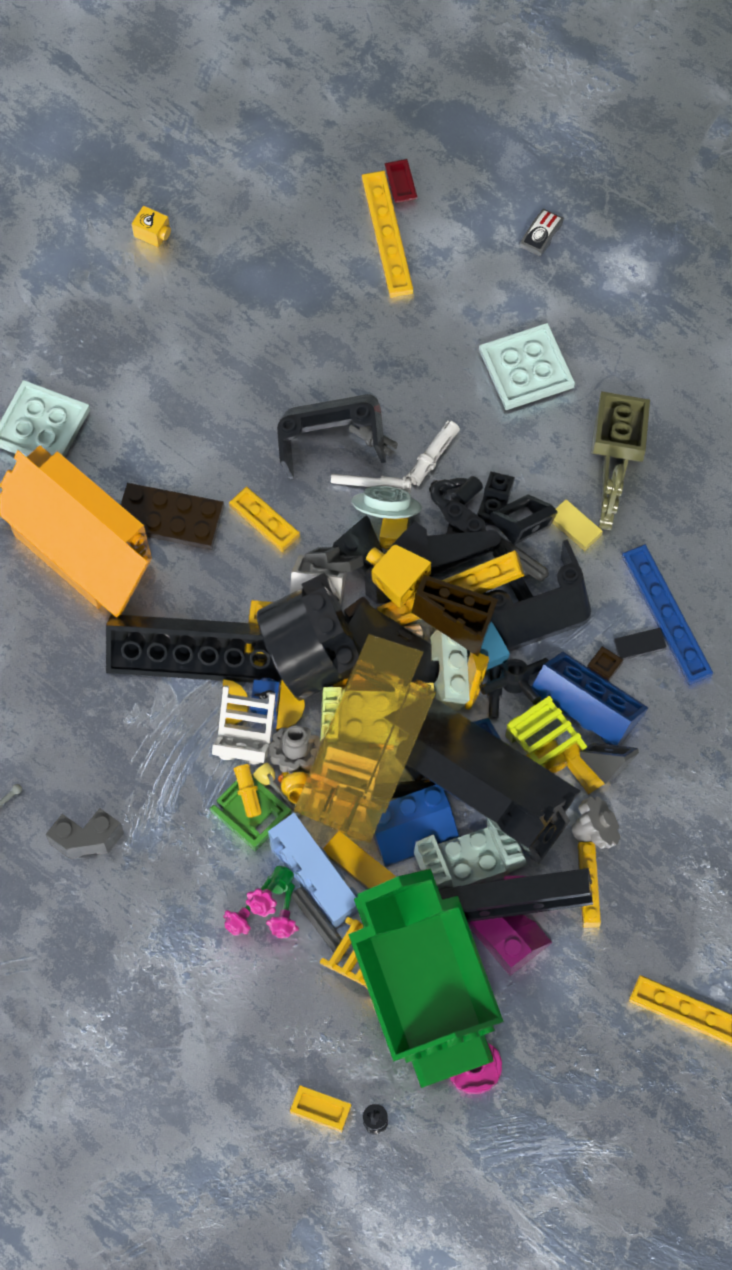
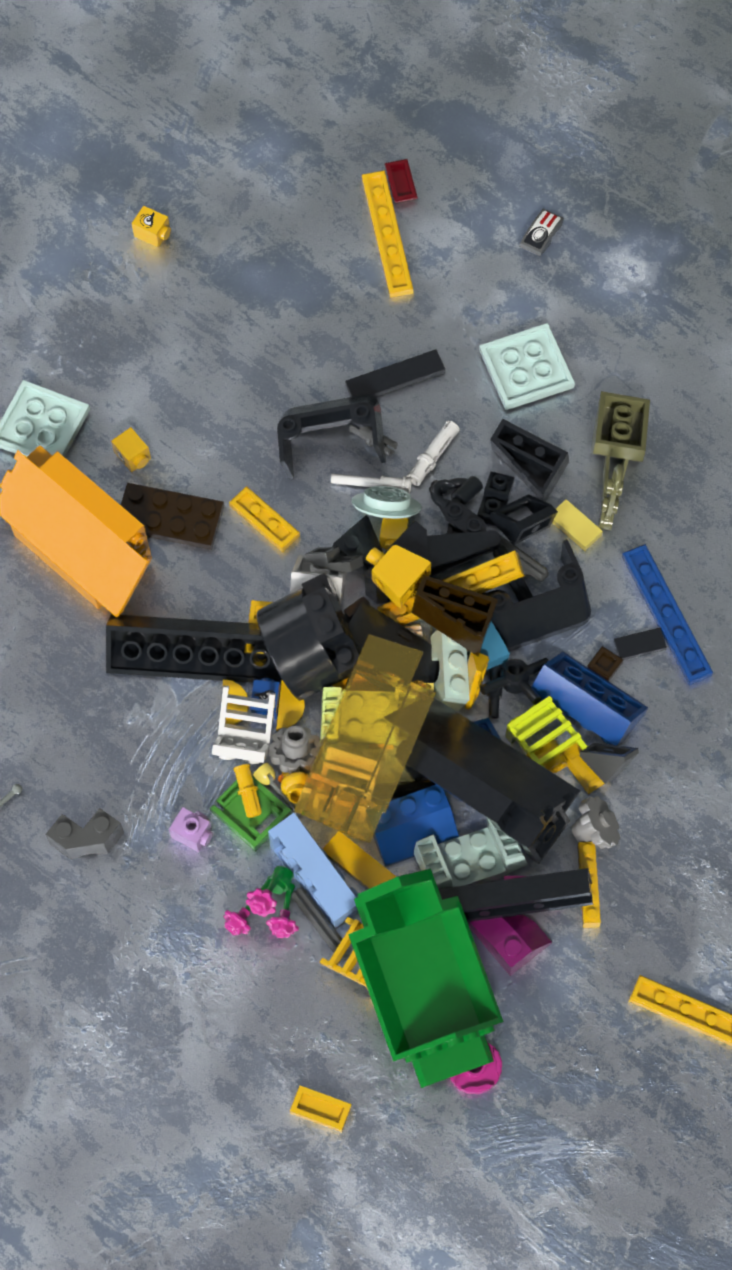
(131, 450): none -> yellow brick
(191, 829): none -> lavender brick
(370, 1112): black bush -> none
(397, 375): none -> black tile
(530, 457): none -> black wedge

